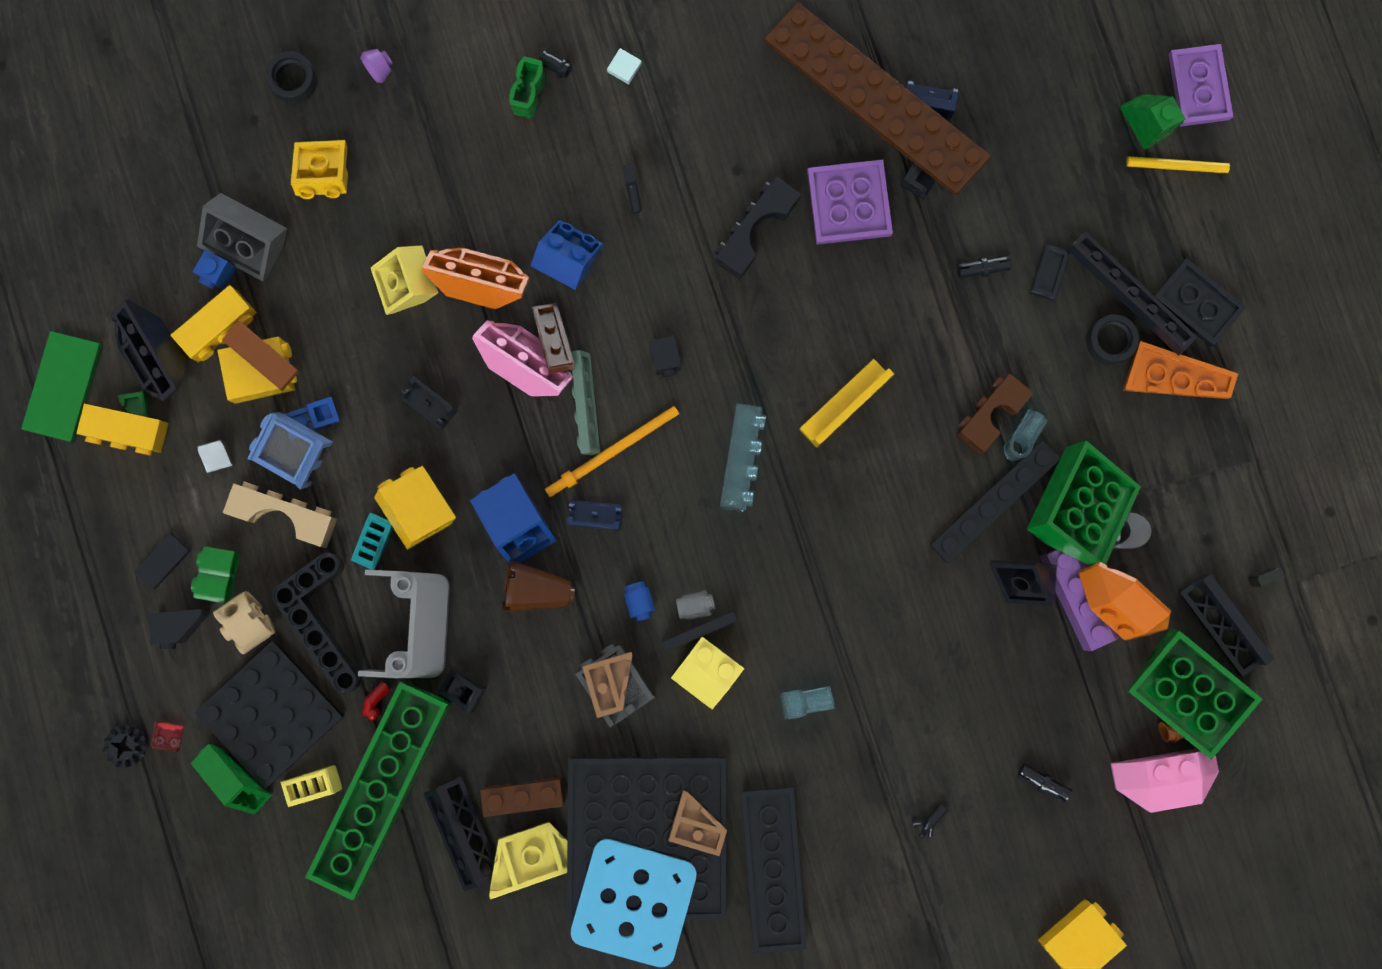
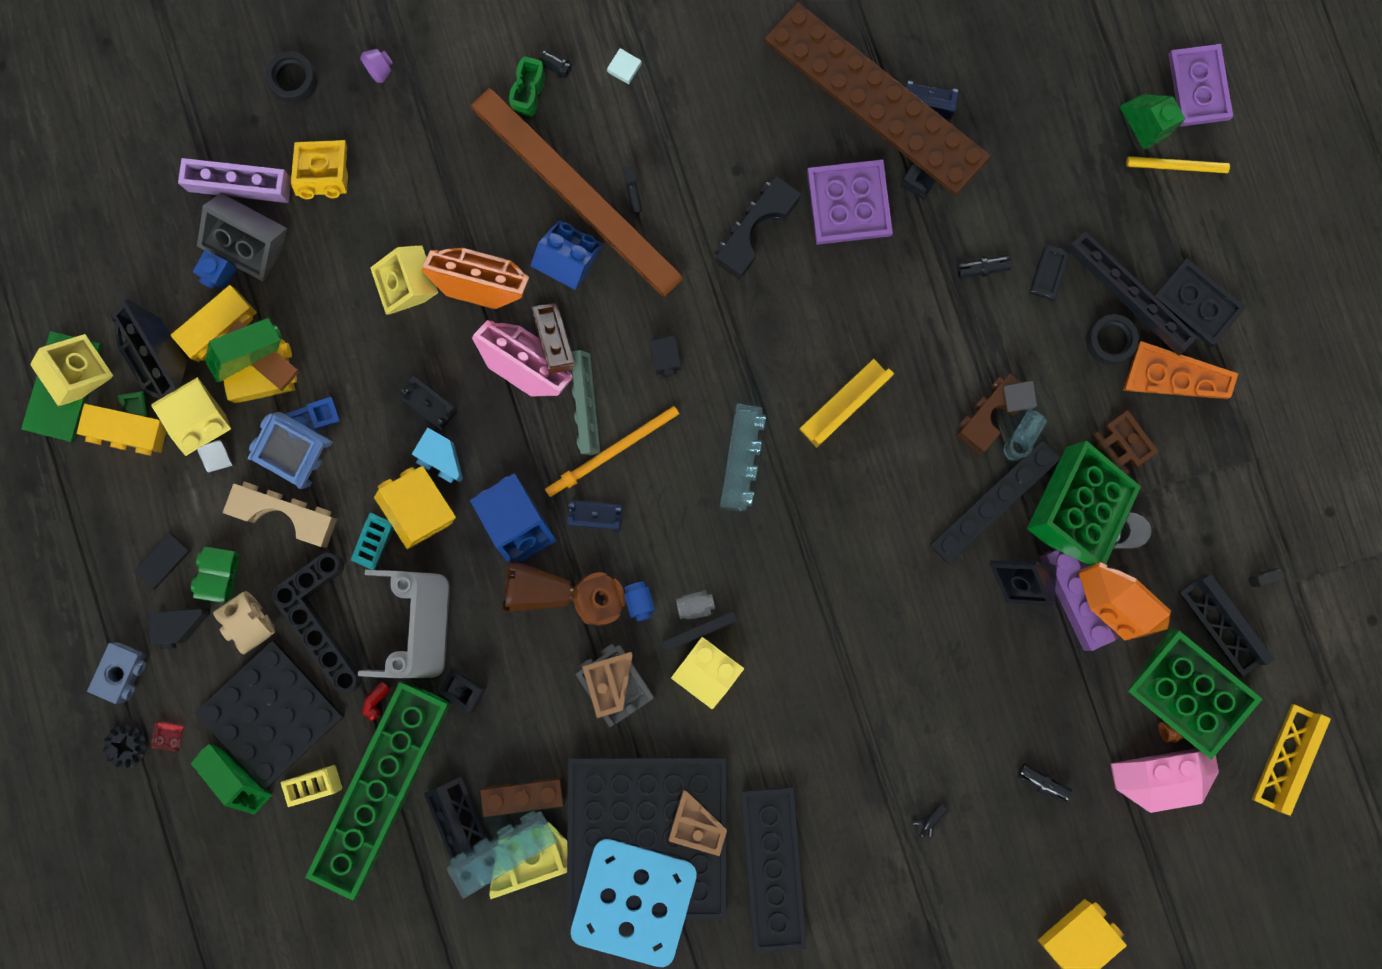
(70, 369): none -> light yellow slope
(105, 681): none -> sand blue brick
(191, 416): none -> light yellow slope
(235, 180): none -> lavender brick
(241, 348): none -> green slope
(440, 453): none -> medium azure slope
(501, 854): none -> clear light blue brick
(576, 192): none -> dark orange beam
(585, 602): none -> dark orange plate
(799, 702): clear light blue piece -> none
(1020, 396): none -> dark grey slope
(1130, 439): none -> reddish brown plate
(1299, 764): none -> yellow fence

